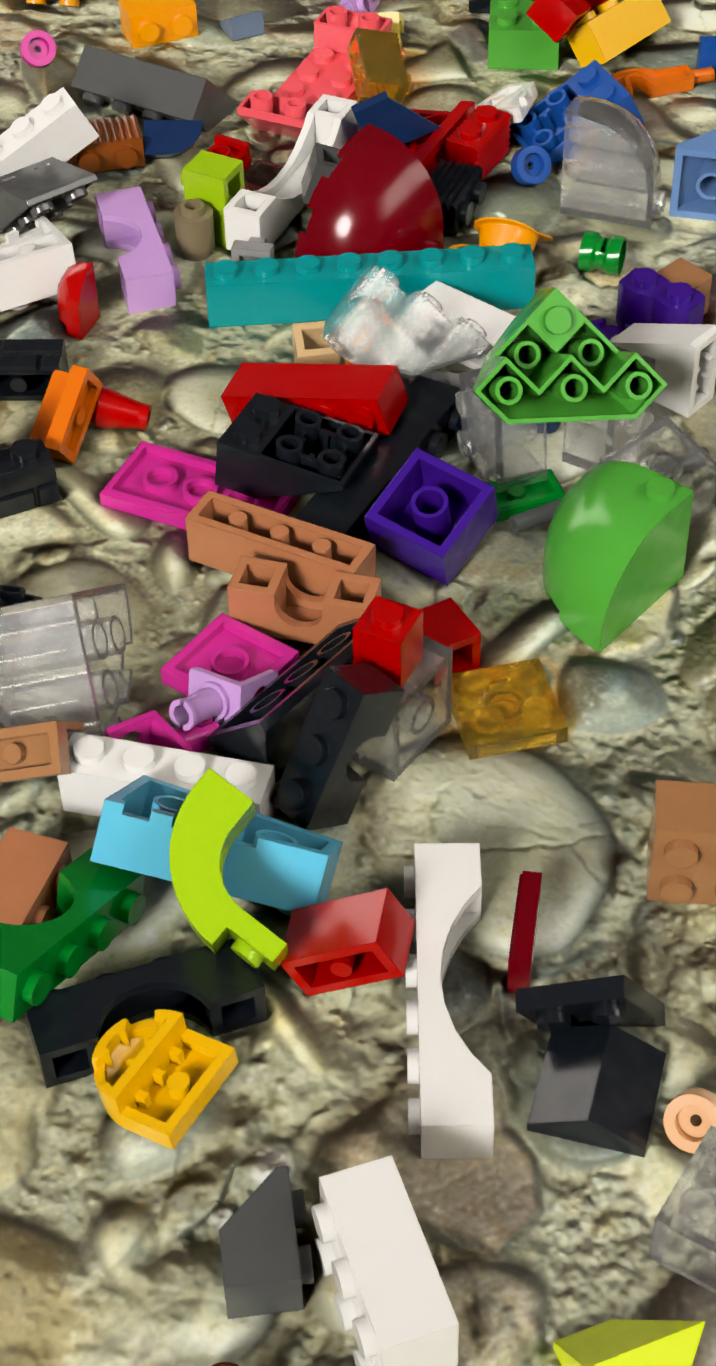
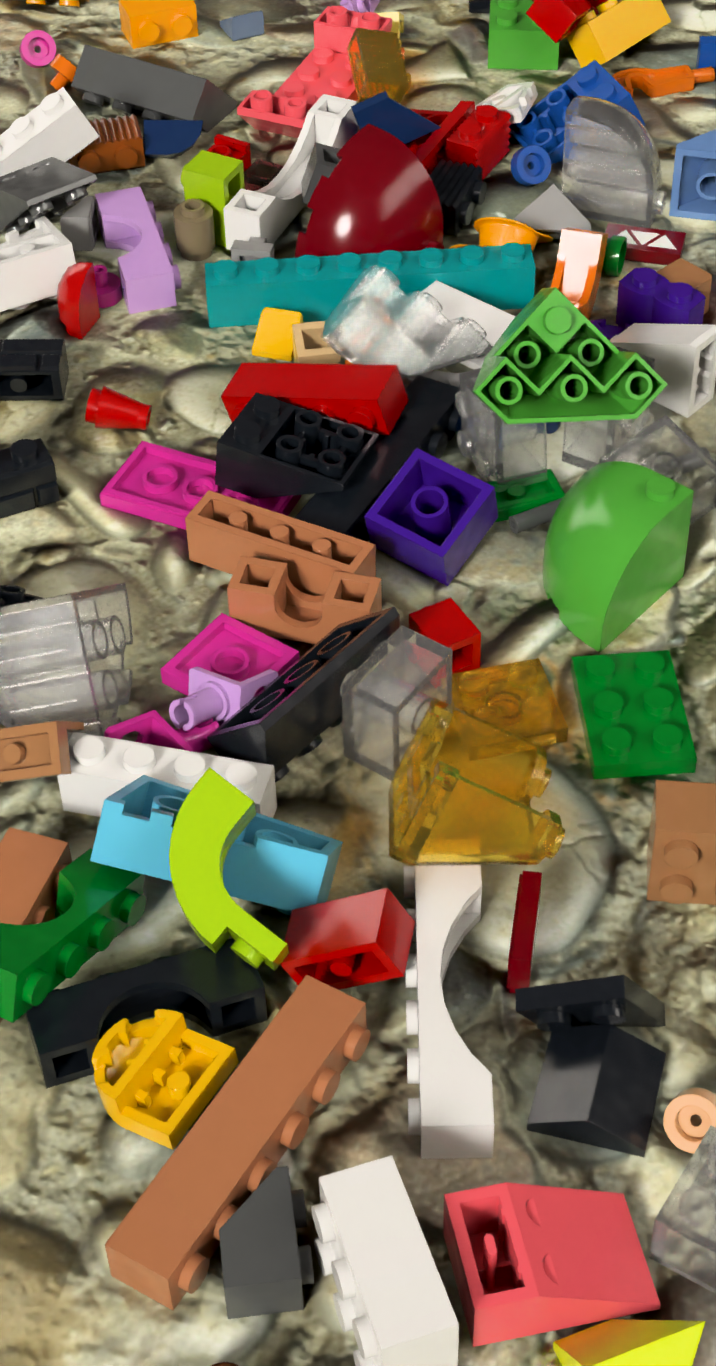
(65, 72): none -> orange tile
(67, 412): orange panel -> none
(81, 224): none -> light grey slope
(107, 286): none -> dark pink tile
(237, 1142): none -> nougat brick
(274, 334): none -> yellow slope
(347, 710): black arch -> none
(389, 638): red brick -> none
(468, 795): none -> clear yellow windscreen
(543, 1259): none -> coral slope
(552, 213): none -> light grey slope
(580, 267): none -> arch
(632, 715): none -> green plate
(649, 244): none -> dark red tile

